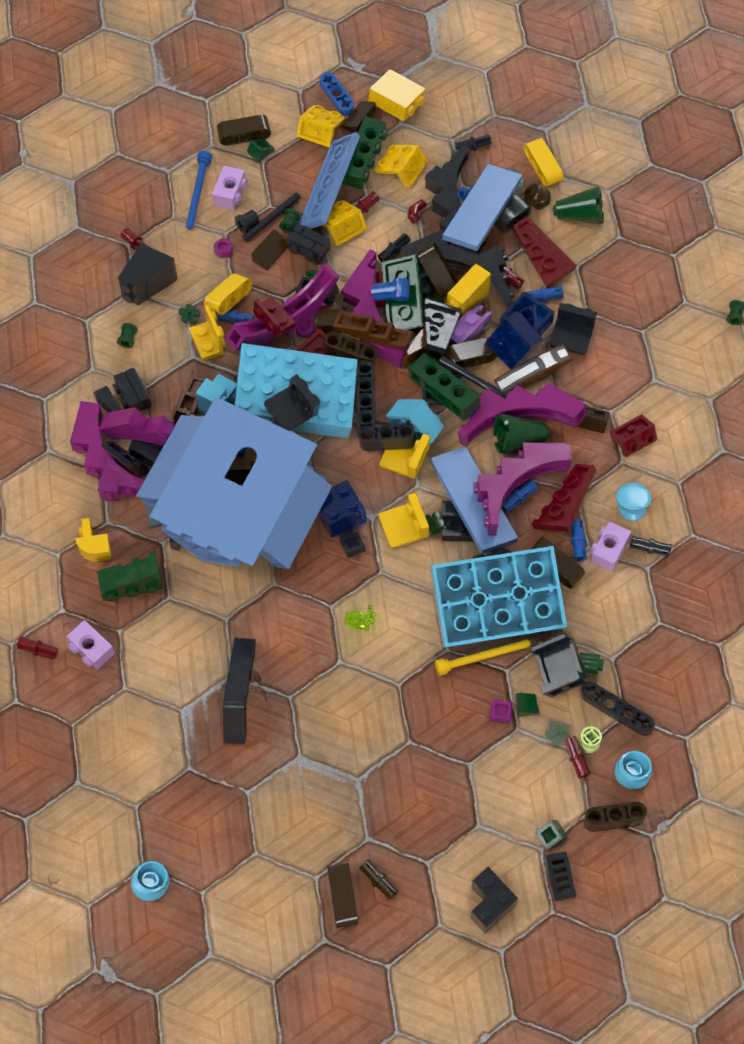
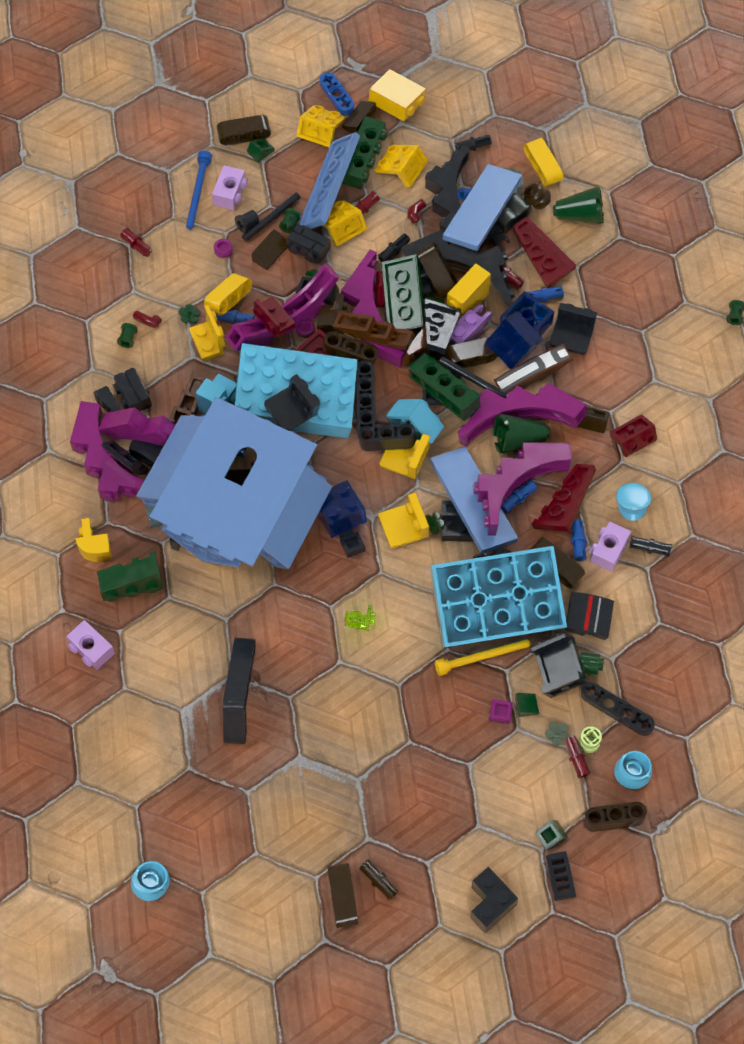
(37, 648): dark red axle -> none
(146, 274): black slope -> none
(147, 320): none -> dark red arm
(396, 290): blue piece -> none
(495, 235): none -> black plate
(589, 615): none -> black slope

